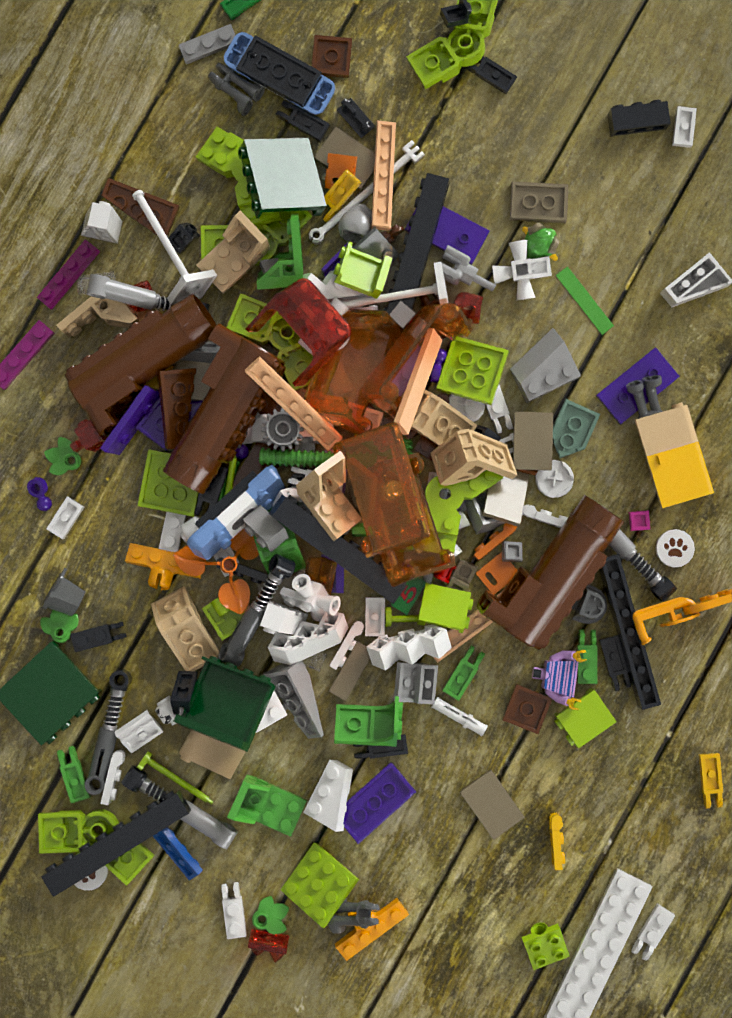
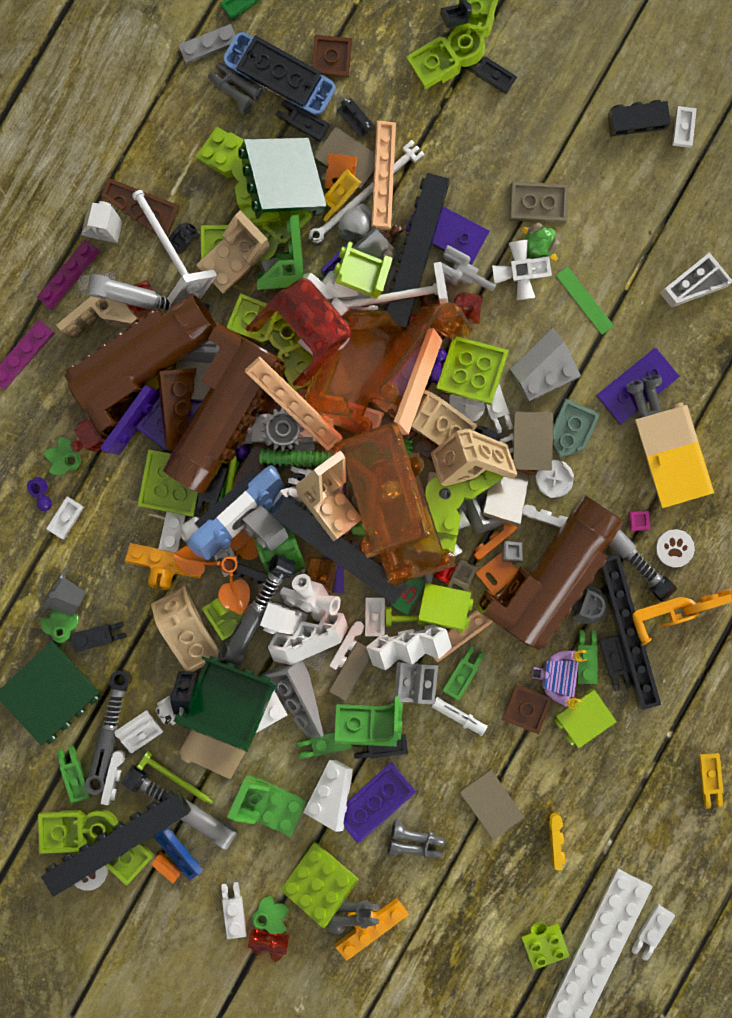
(166, 867): none -> orange piece
(321, 746): none -> bright green hinge
(399, 832): none -> dark grey piece
(402, 314): light grey tile -> none

